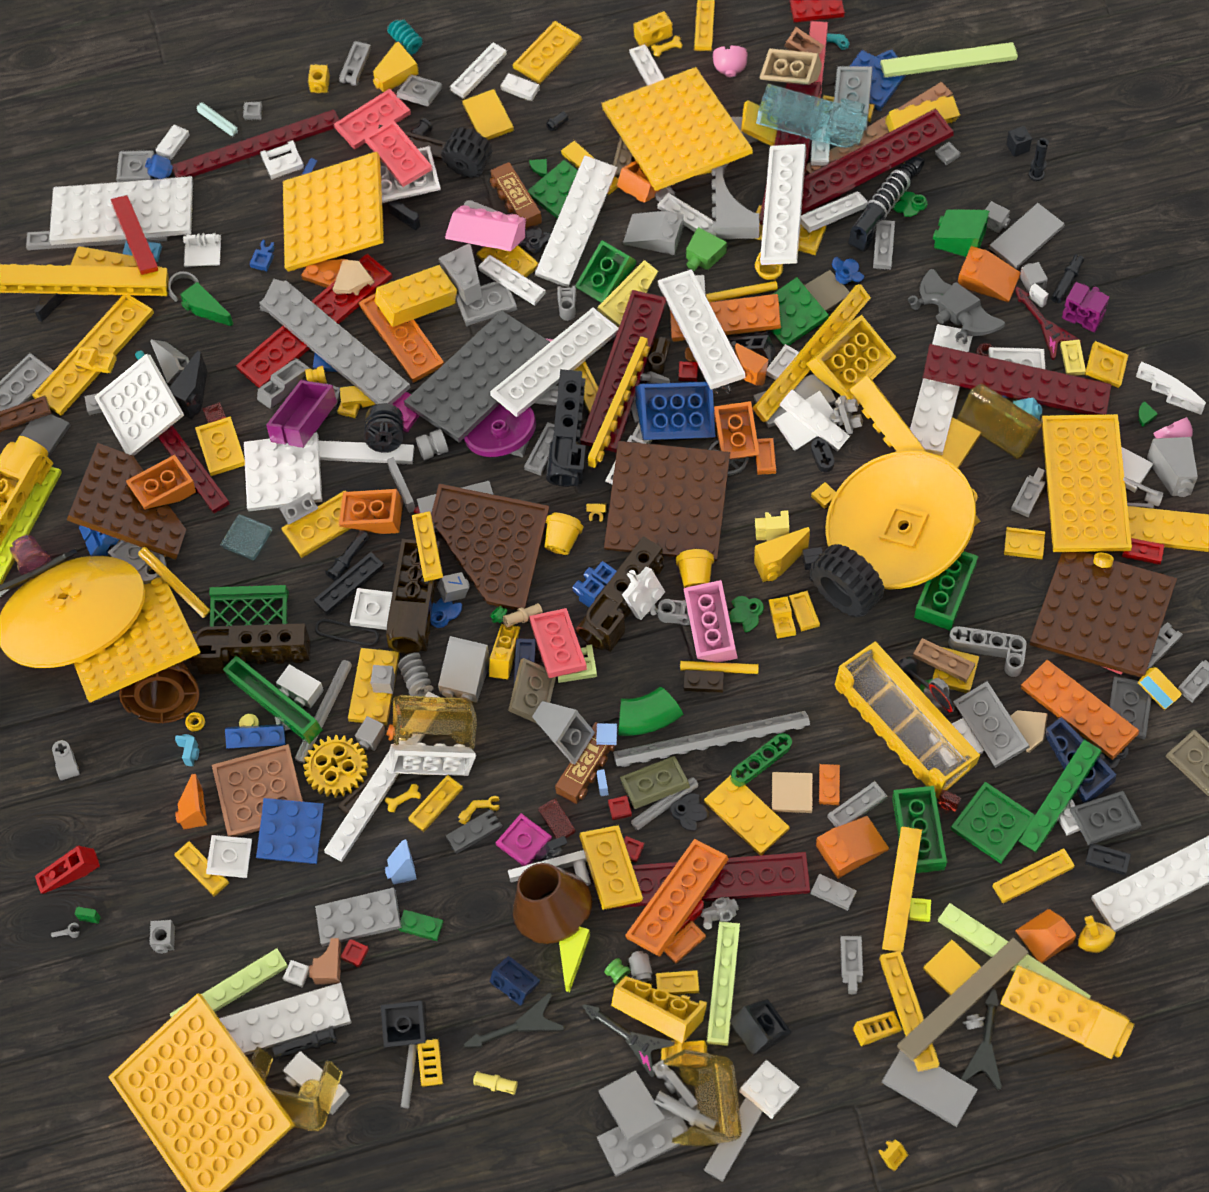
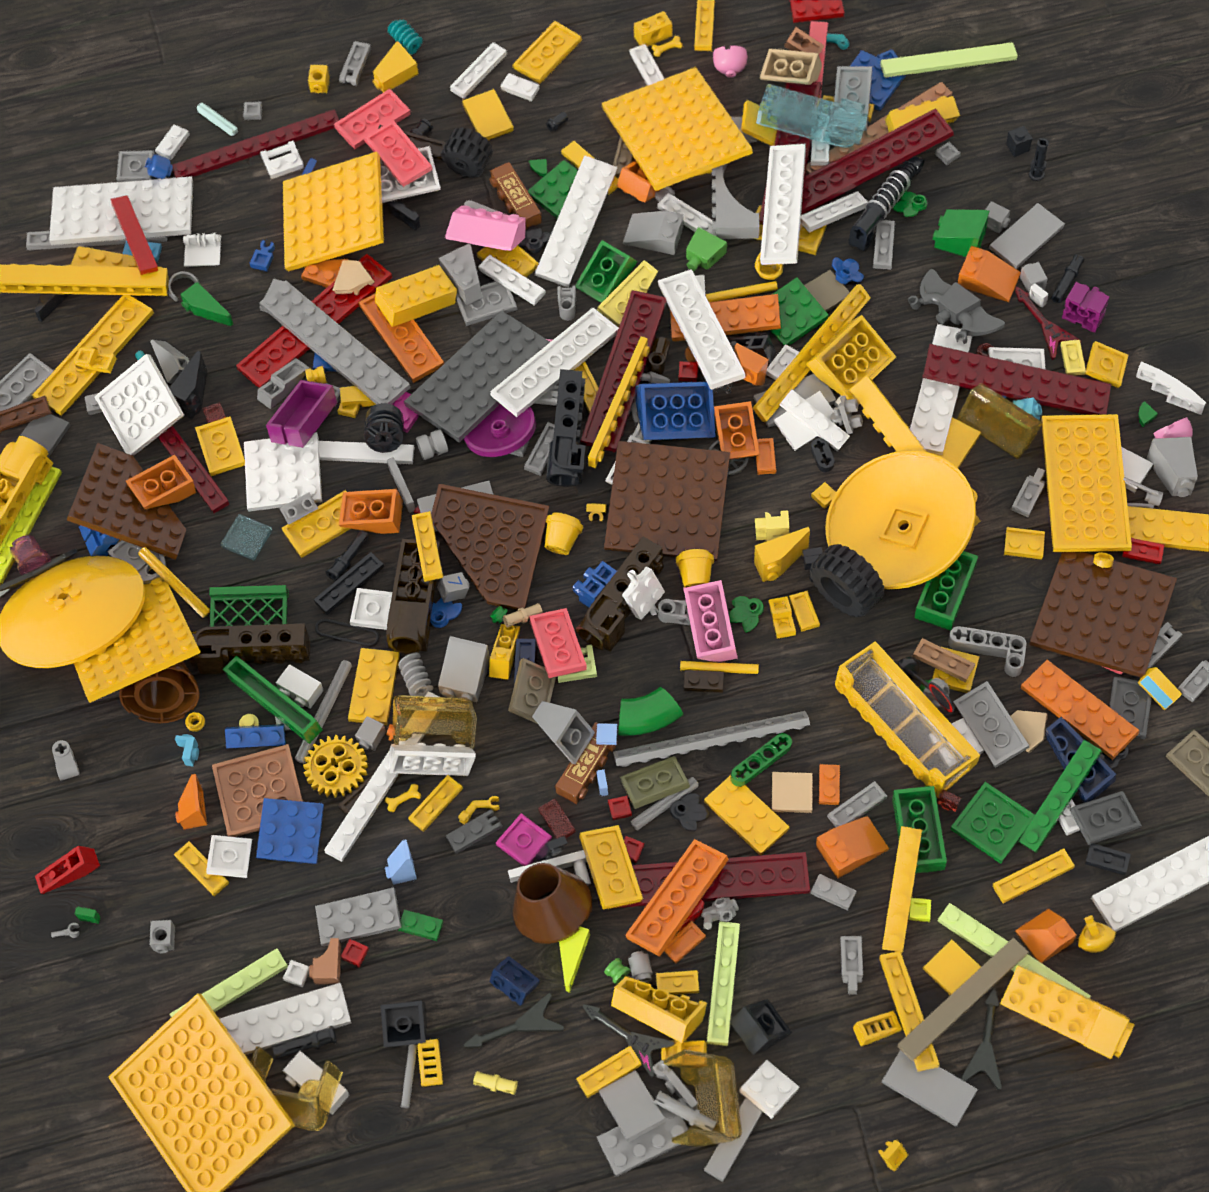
(383, 679): light grey brick -> none
(419, 90): light grey tile -> none
(608, 1071): none -> yellow plate
(974, 1021): light grey plate -> none

